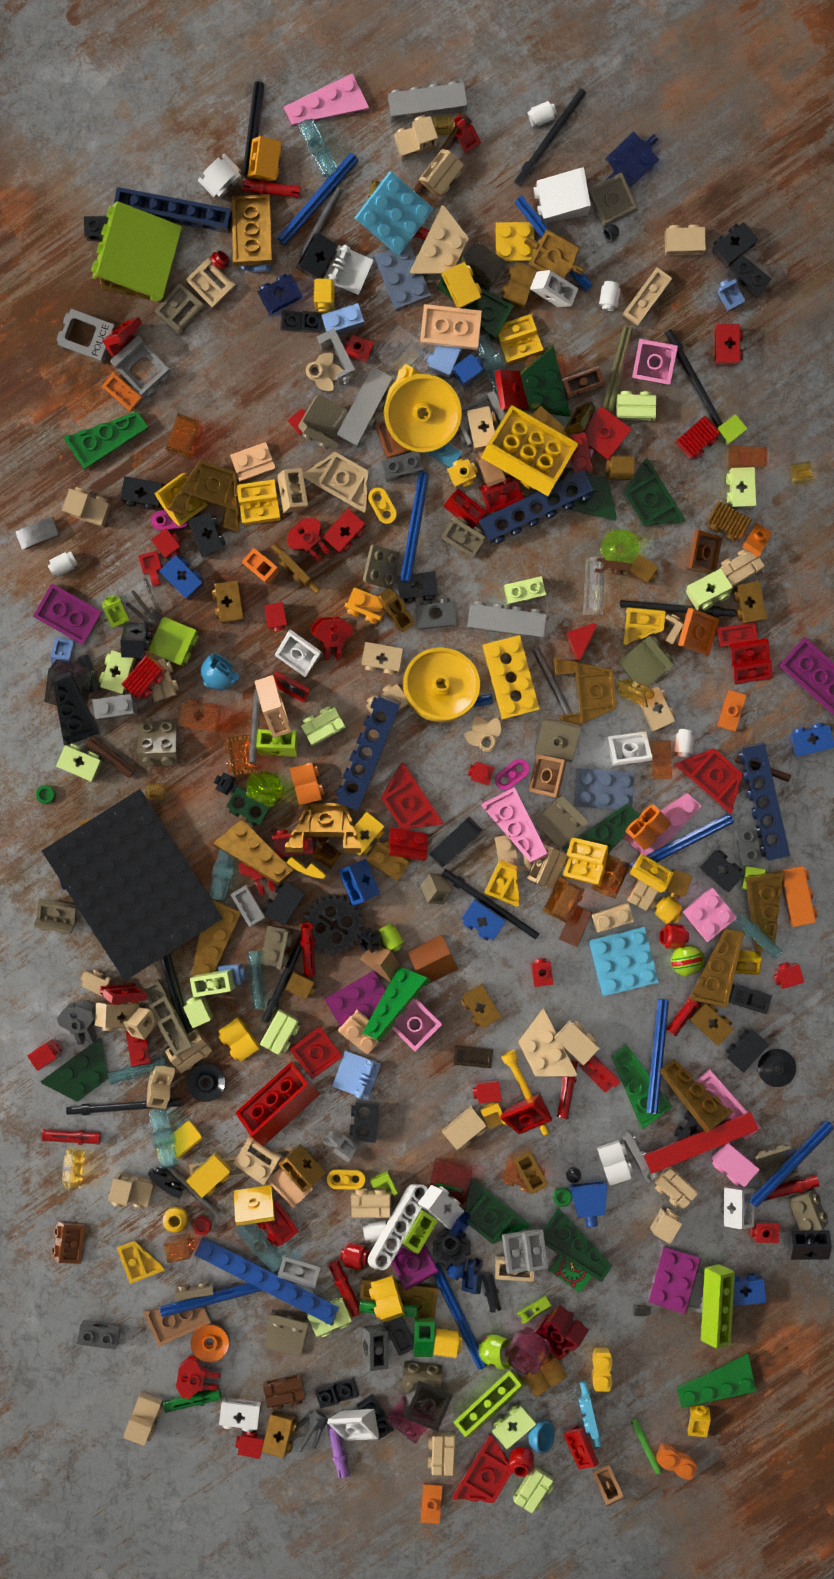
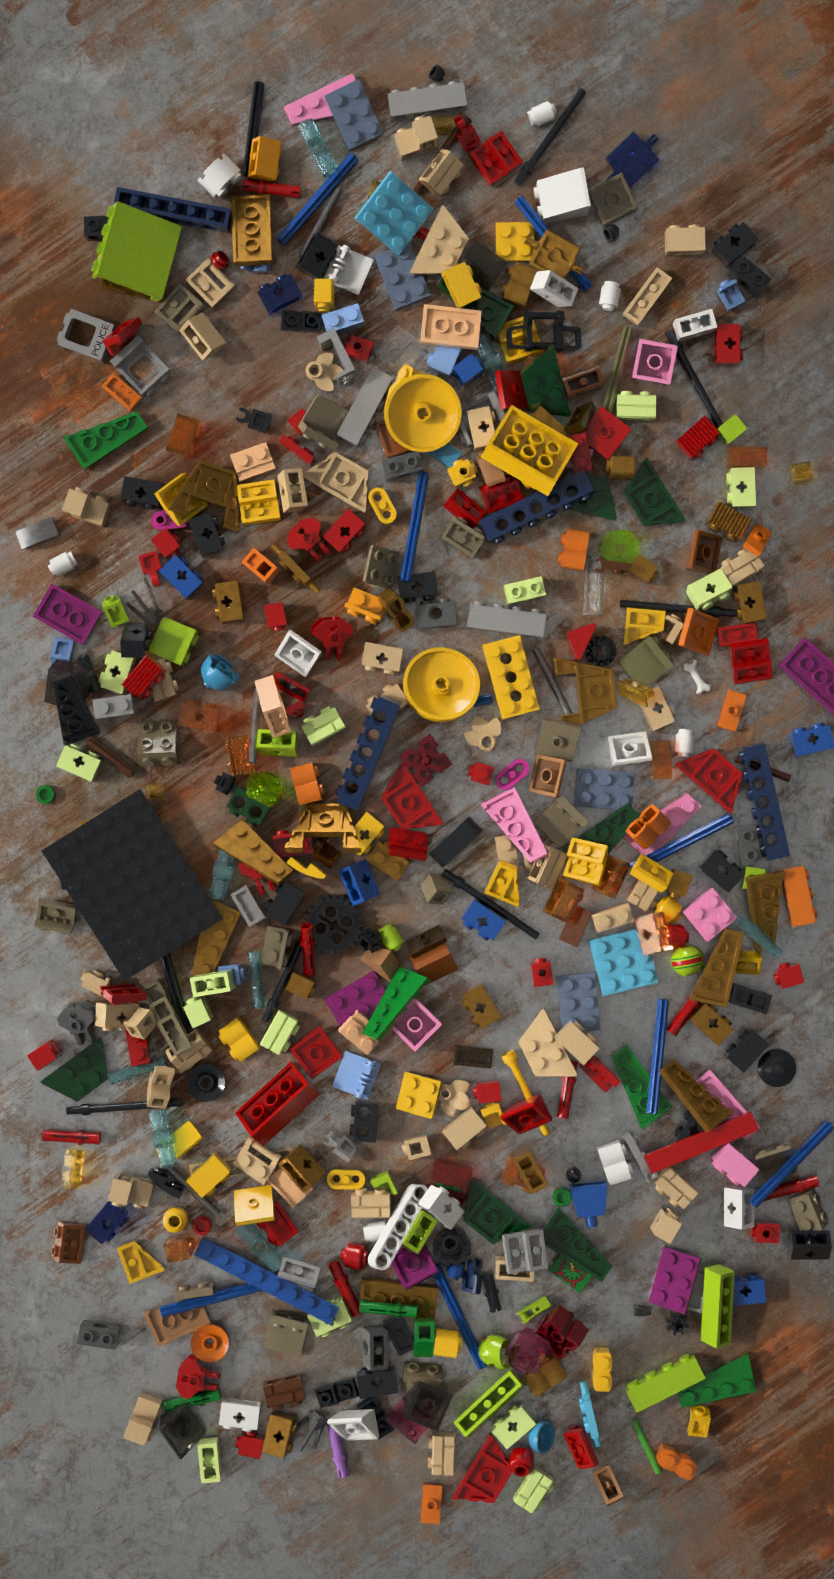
(98, 1228): none -> clear blue brick
(181, 1429): none -> clear smoke slope
(202, 336): none -> tan brick
(210, 1460): none -> yellowish green brick
(257, 420): none -> black plate
(291, 444): none -> red plate
(296, 709): none -> red plate
(353, 114): none -> sand blue plate
(369, 1388): none -> black brick
(387, 1299): yellow brick -> none
(419, 1095): none -> yellow plate
(424, 1149): none -> tan brick
(425, 760): none -> dark red brick
(426, 941): none -> dark brown plate
(437, 73): none -> black hinge
(456, 1099): none -> tan plate
(460, 1224): clear blue plate -> none
(495, 158): none -> red slope
(558, 328): none -> black bar
(574, 551): none -> orange brick
(579, 1000): none -> sand blue plate
(601, 660): none -> black gear
(653, 933): none -> clear orange brick
(664, 1383): none -> lime brick
(680, 1327): none -> black gear
(692, 669): none -> white piece
(694, 325): none -> white brick

